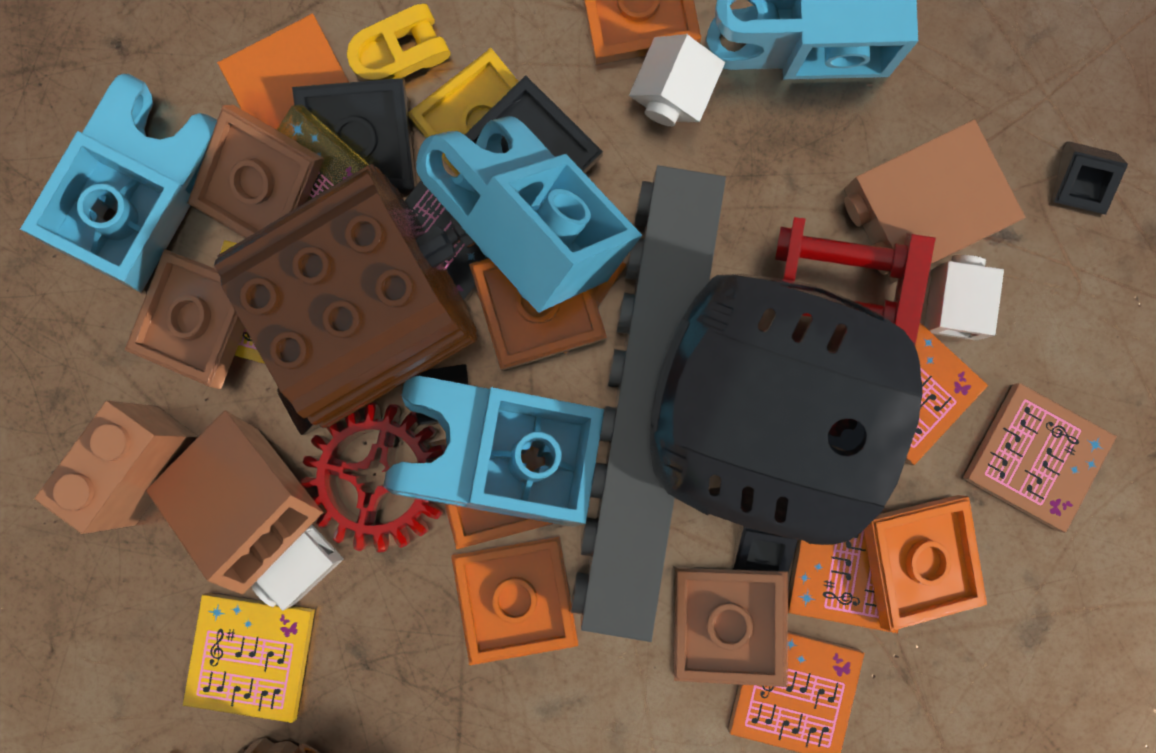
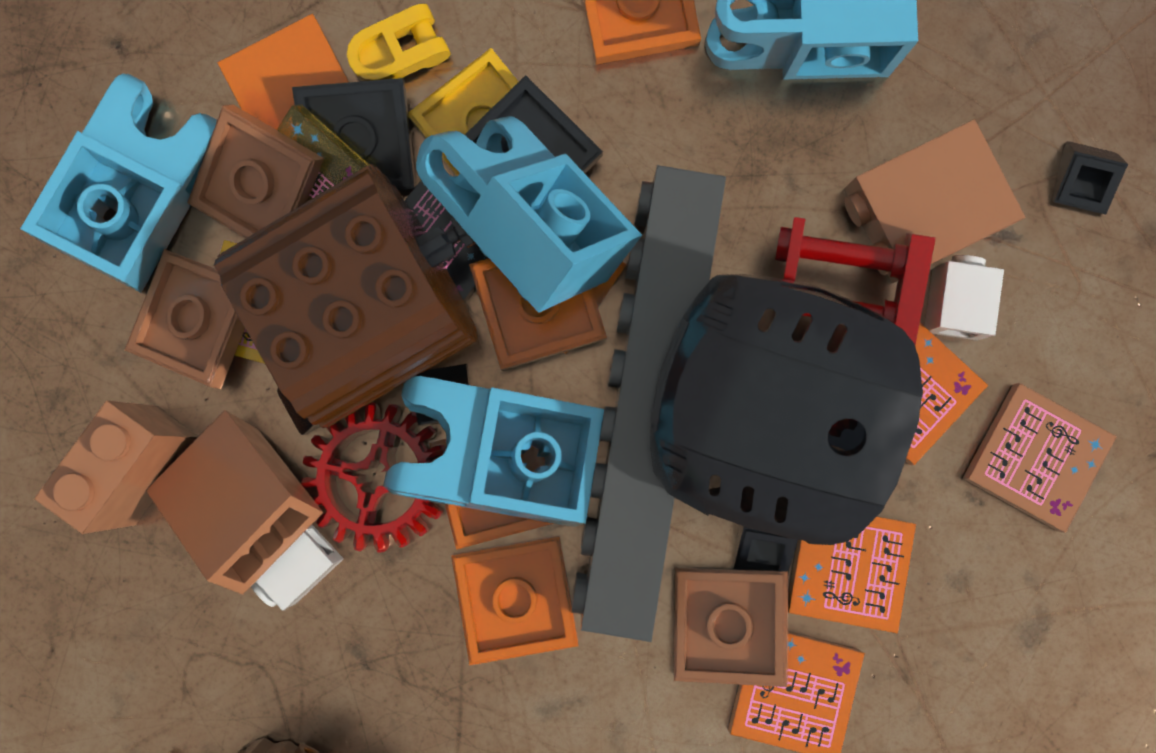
(248, 657): yellow tile -> none
(676, 79): white brick -> none
(924, 562): orange tile -> none

